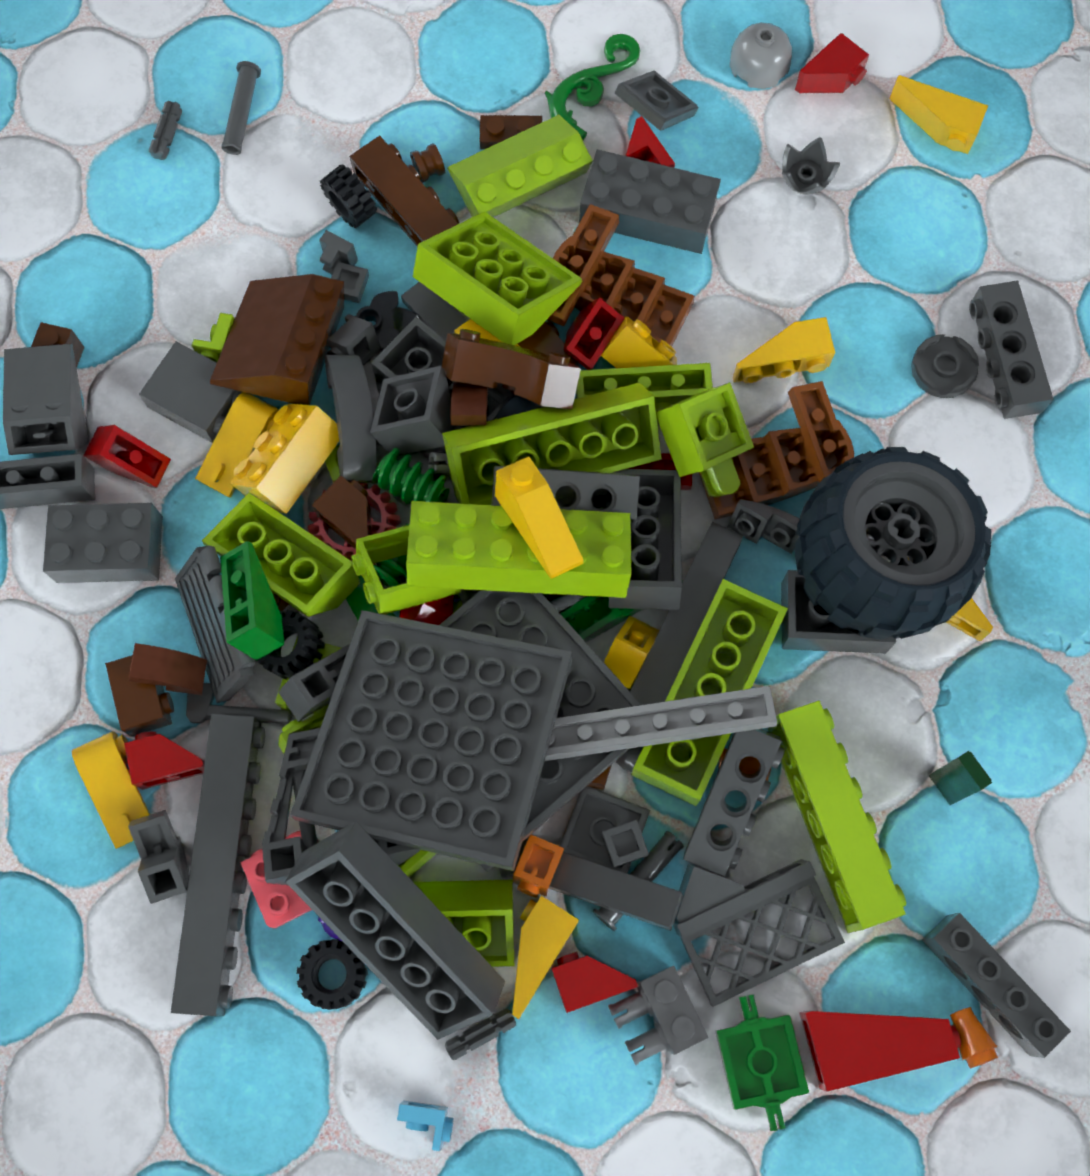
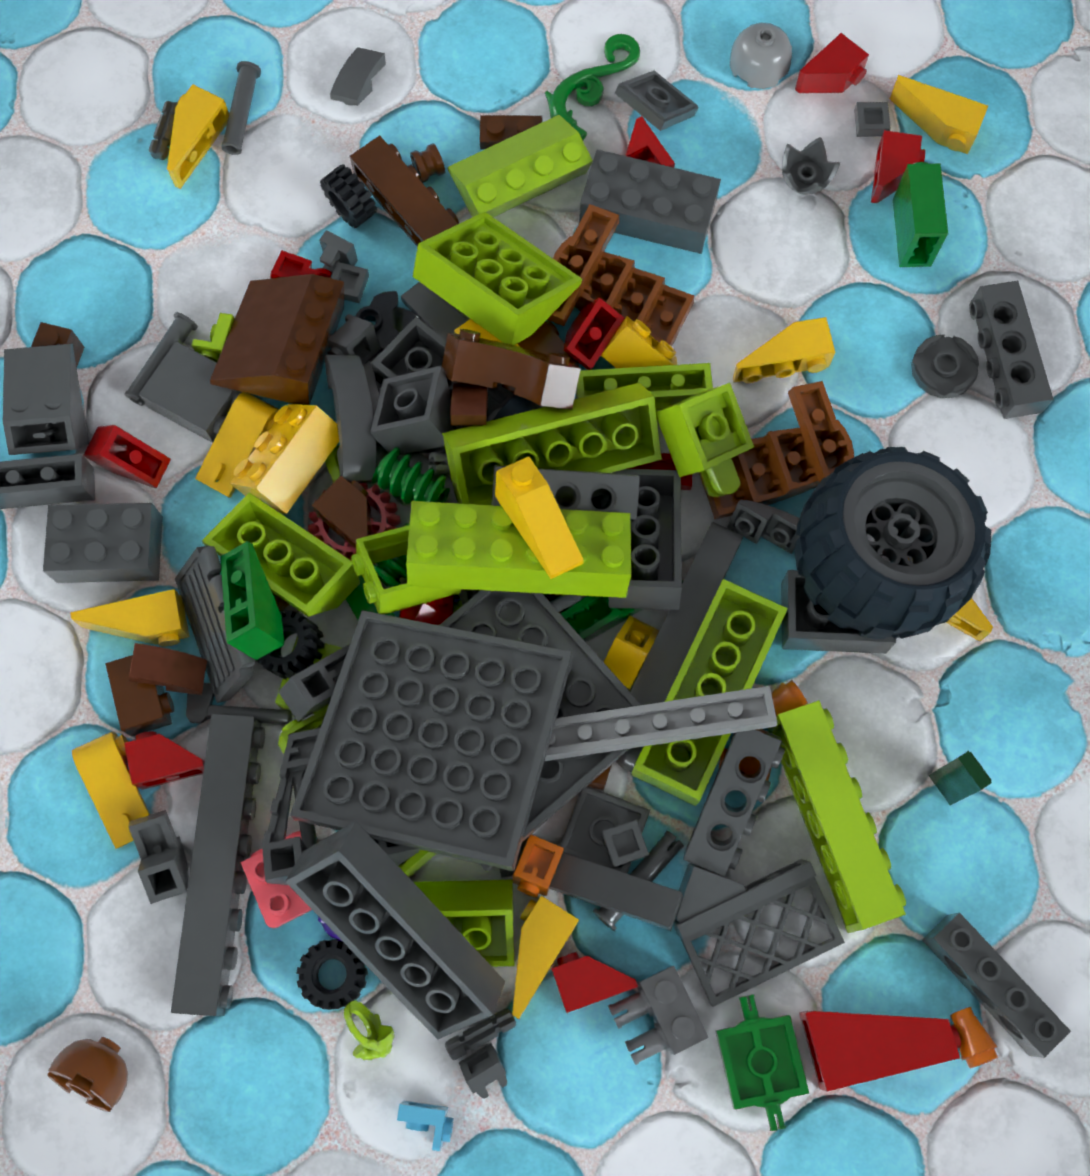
(91, 1071): none -> dark orange cylinder
(149, 618): none -> yellow slope
(177, 332): none -> dark grey pin
(196, 126): none -> yellow slope
(294, 265): none -> red plate
(355, 77): none -> dark grey slope
(379, 1036): none -> lime piece
(482, 1069): none -> dark grey tile
(787, 697): none -> orange cone
(871, 118): none -> dark grey plate
(892, 157): none -> red slope
(920, 215): none -> green brick

